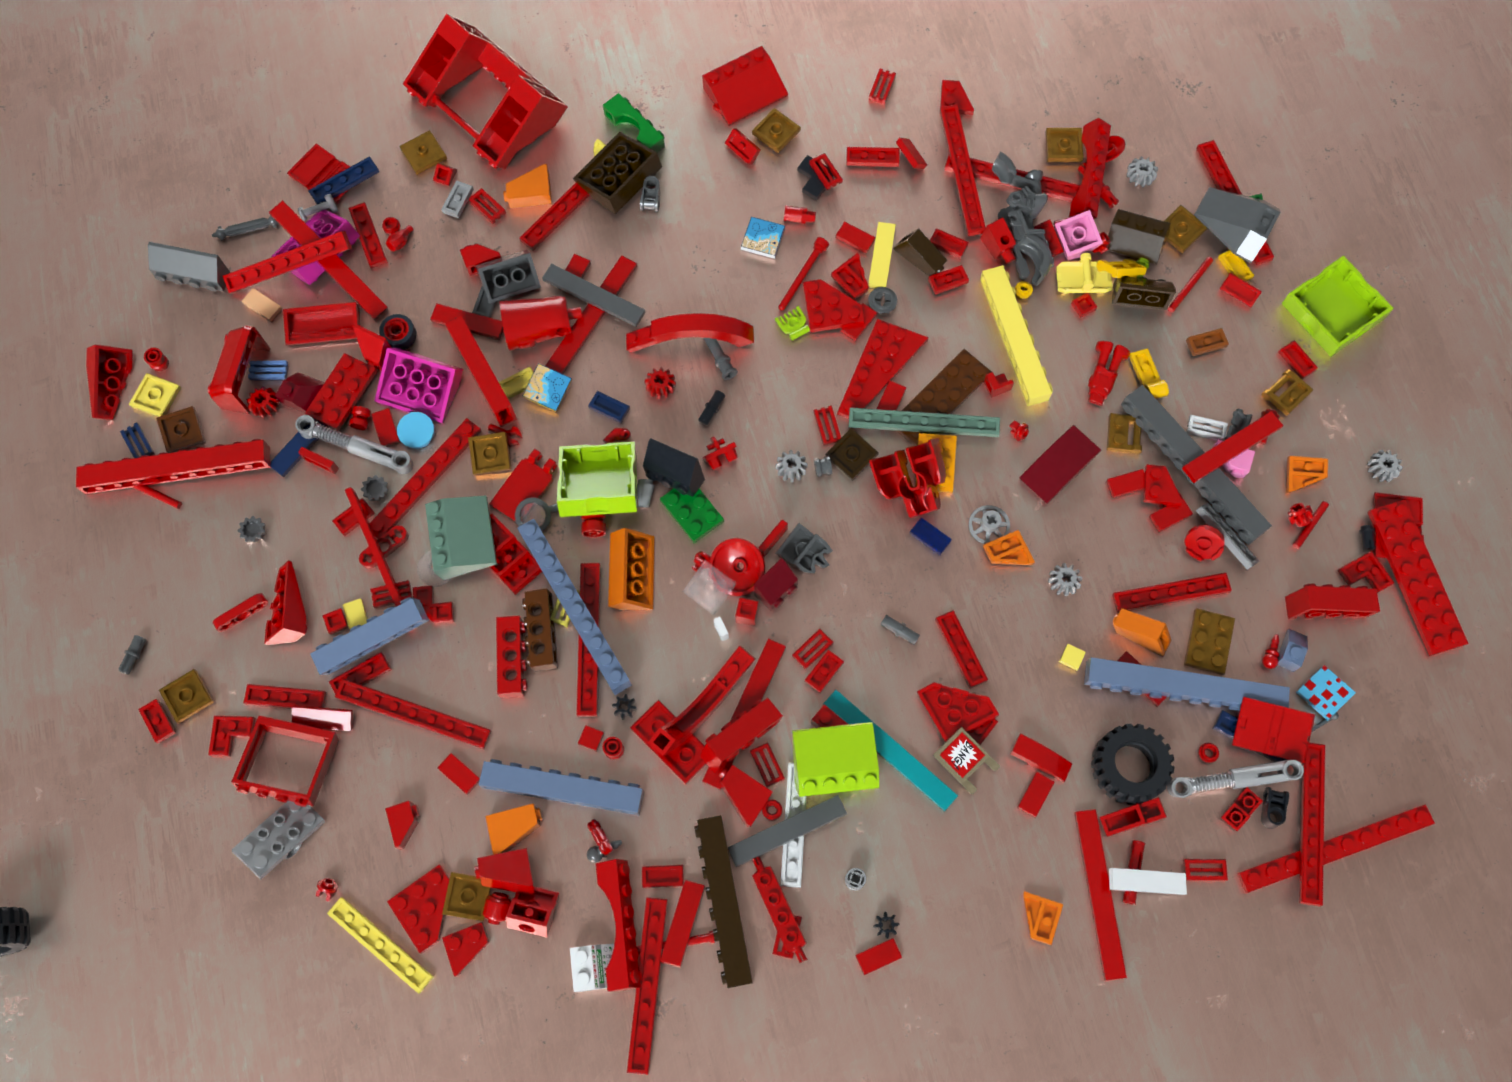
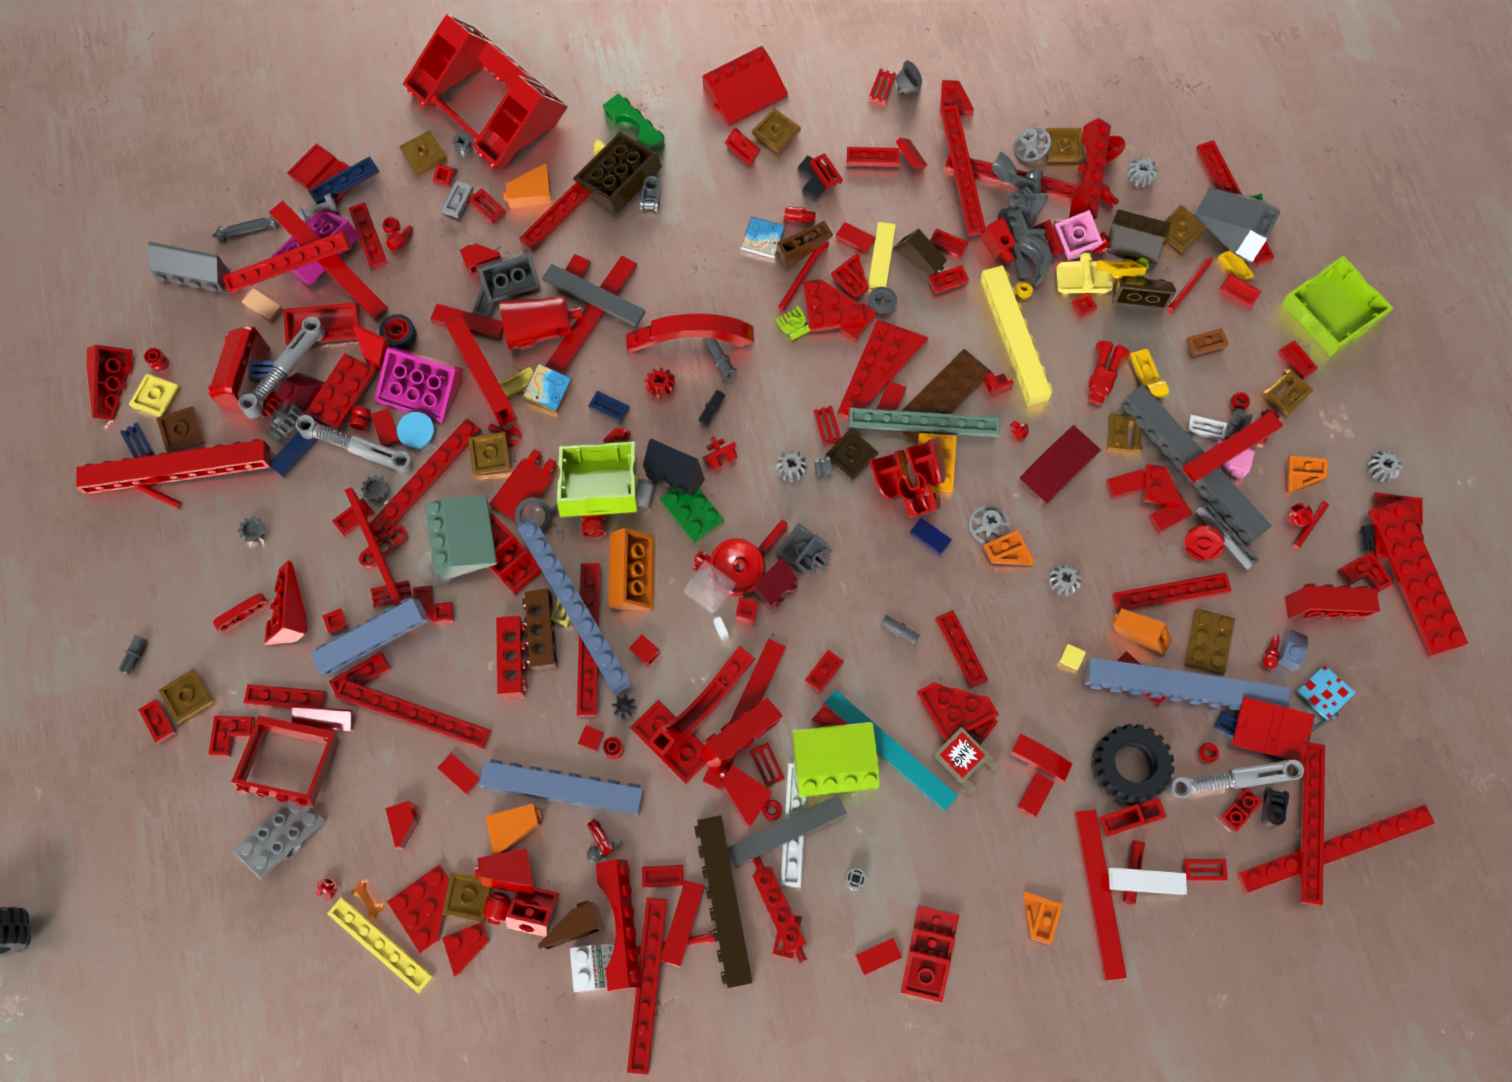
(283, 365): none -> light grey piece
(283, 421): none -> dark grey gear
(318, 460): red tile -> none
(355, 613): light yellow tile -> none
(361, 891): none -> clear orange piece
(462, 149): none -> dark grey wheel
(575, 925): none -> reddish brown slope
(645, 650): none -> red panel
(802, 244): none -> reddish brown slope
(824, 638): red tile -> none
(880, 925): black gear -> none
(909, 78): none -> dark grey piece
(930, 953): none -> red slope
(1030, 142): none -> light grey wheel
(1244, 398): none -> red plate

